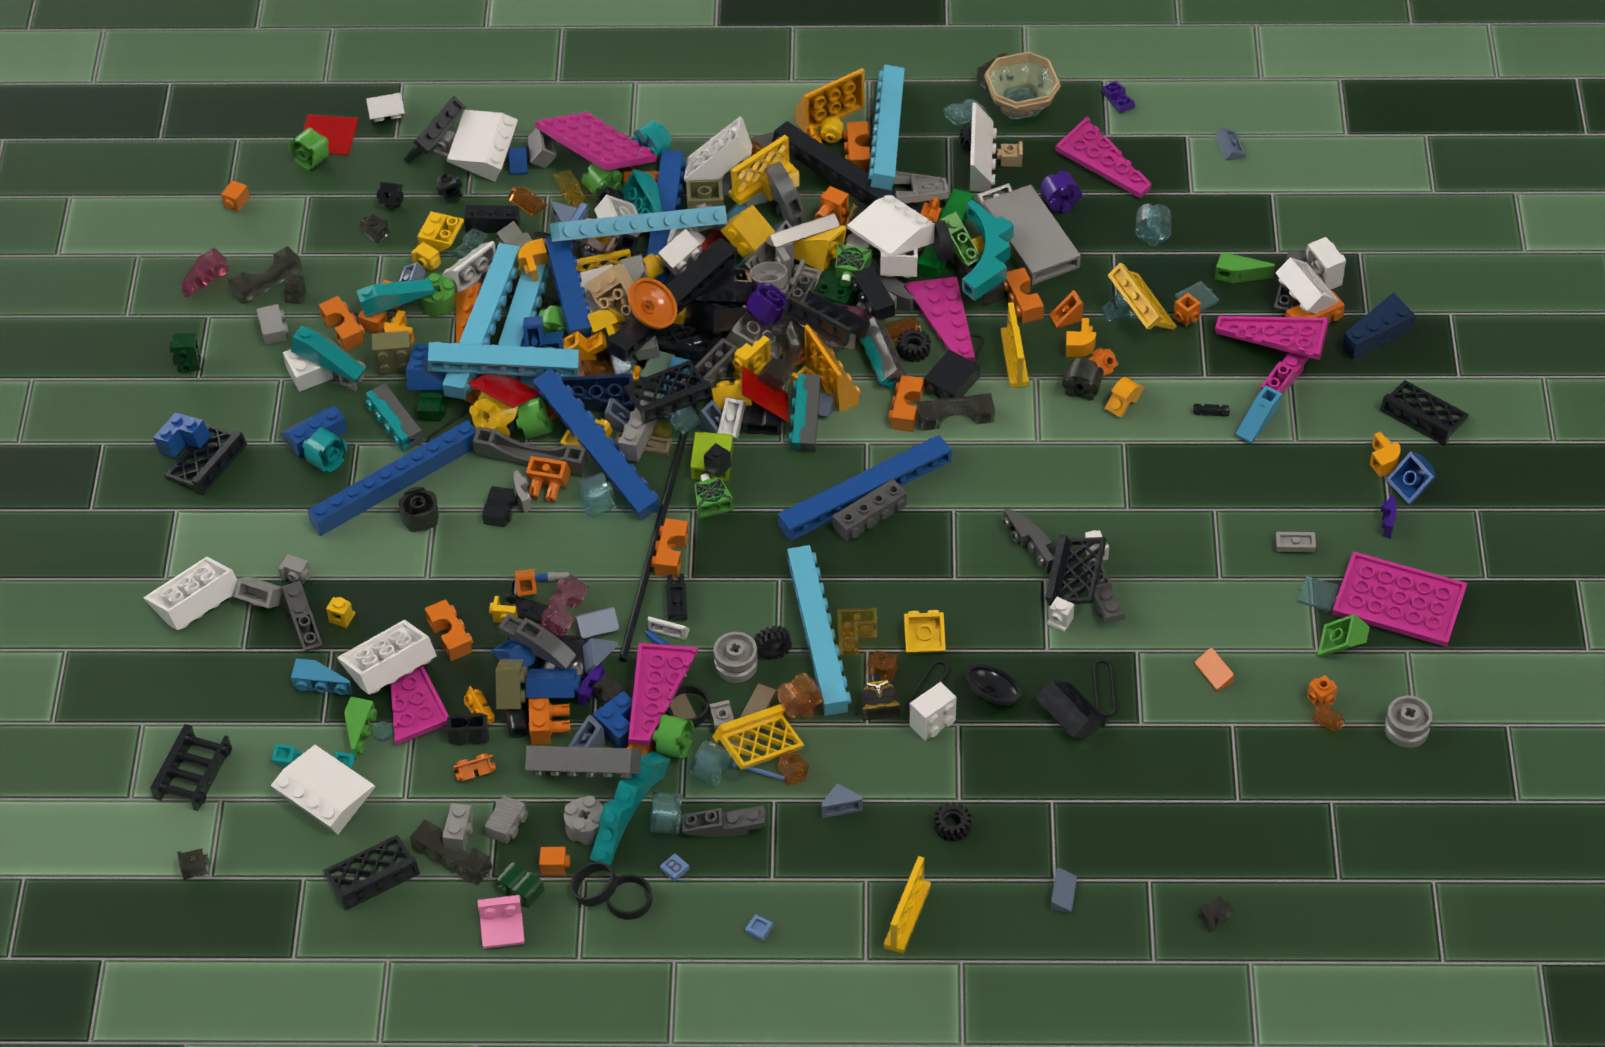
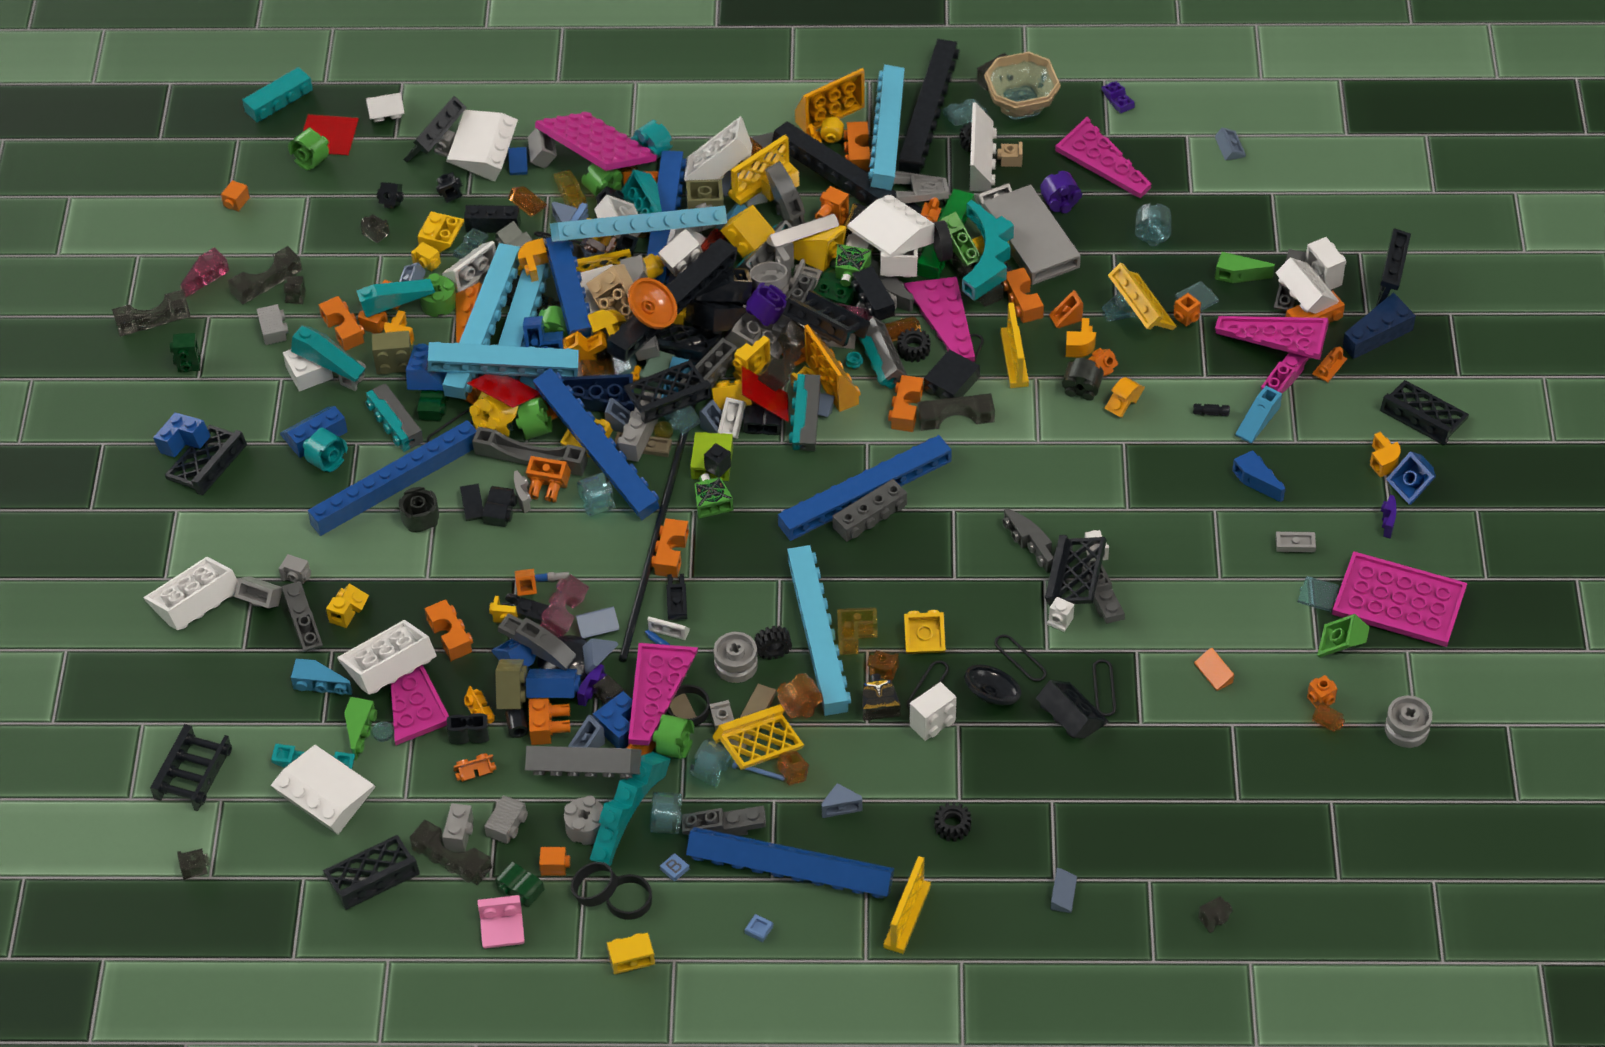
(133, 320): none -> clear smoke arch
(277, 94): none -> teal brick
(354, 596): none -> yellow bracket
(472, 502): none -> black slope
(631, 953): none -> yellow brick
(790, 861): none -> blue brick
(853, 360): none -> teal plate
(928, 107): none -> black brick
(1015, 663): none -> black piece
(1255, 474): none -> blue slope
(1330, 364): none -> orange hinge
(1394, 263): none -> black fence

